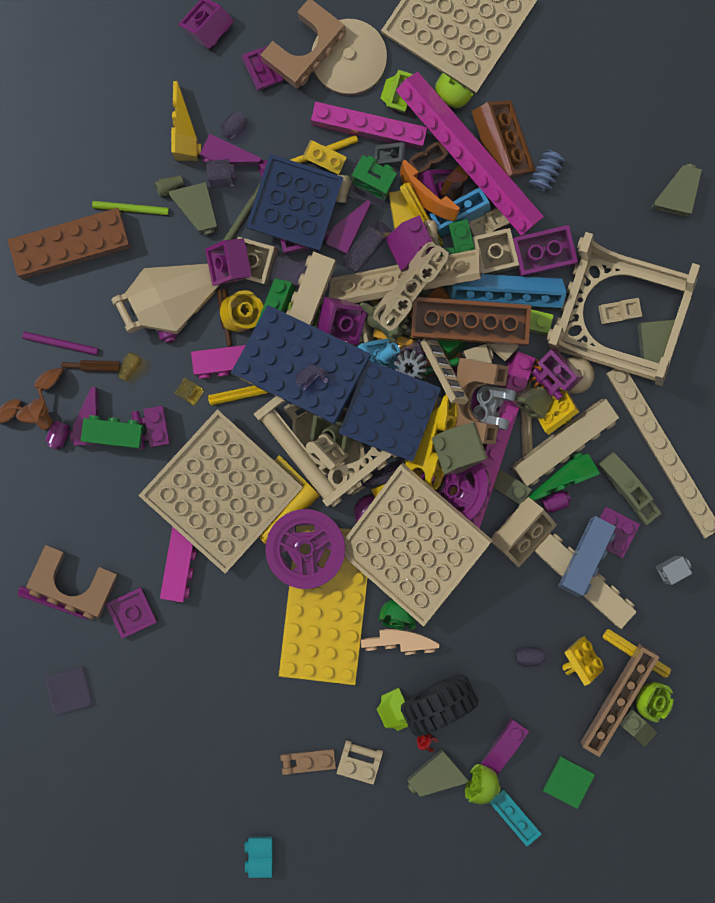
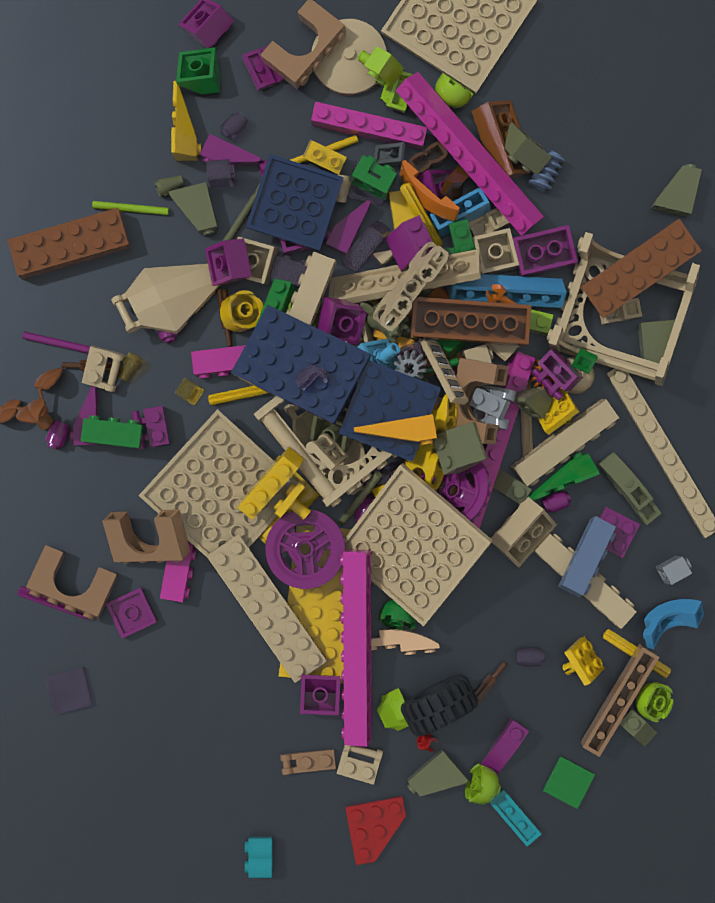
(96, 367): none -> tan plate
(128, 548): none -> medium nougat arch
(199, 71): none -> green slope
(266, 608): none -> tan plate
(270, 483): none -> yellow brick
(292, 503): none -> yellow plate
(320, 694): none -> magenta slope
(357, 647): none -> dark pink brick
(360, 498): none -> olive bar
(373, 826): none -> red plate
(381, 66): none -> lime brick
(383, 257): none -> tan slope
(411, 429): none -> light orange slope
(431, 227): tan arm -> none
(488, 683): none -> reddish brown axle
(489, 403): none -> light grey plate
(500, 296): none -> orange bar
(525, 150): none -> olive slope
(584, 360): none -> green plate
(641, 268): none -> dark orange brick
(671, 614): none -> dark azure arch

